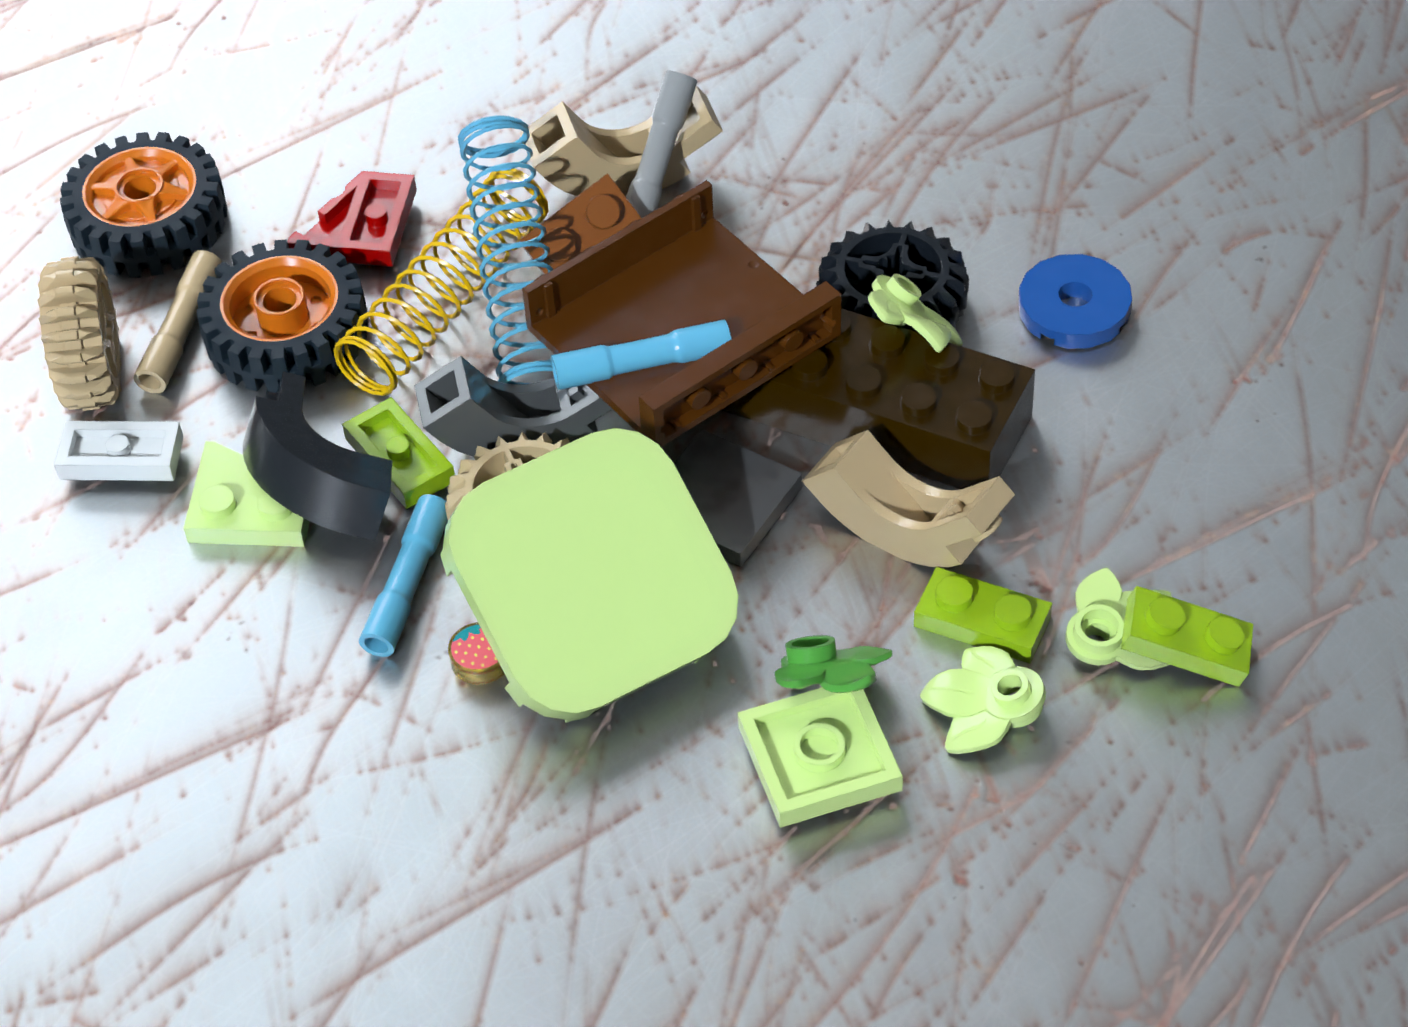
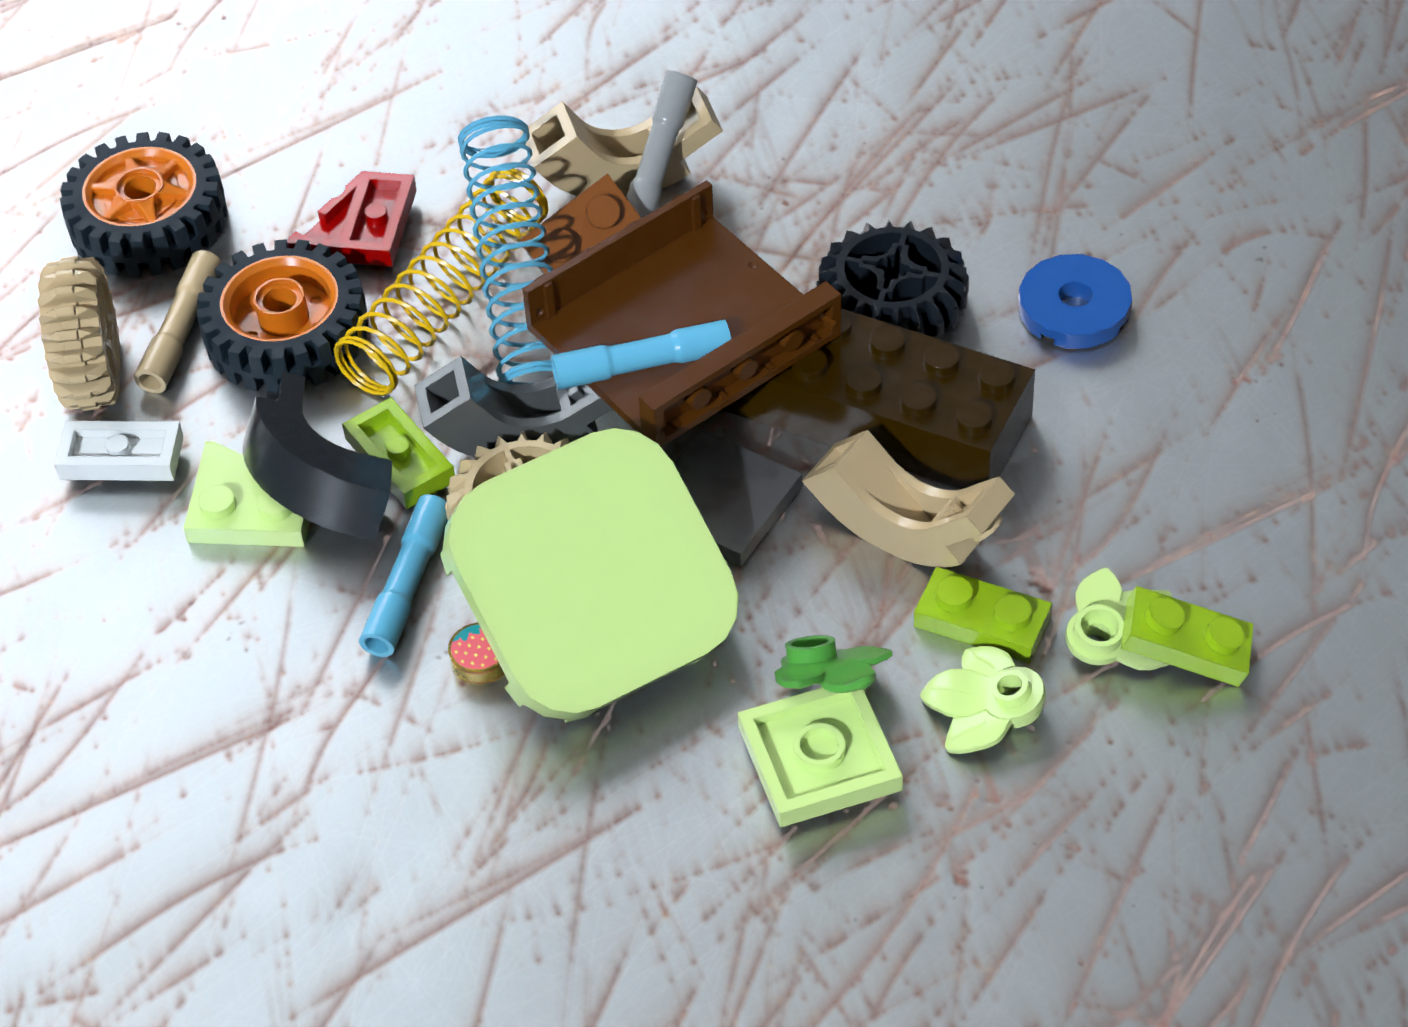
(898, 303): yellowish green plate -> none

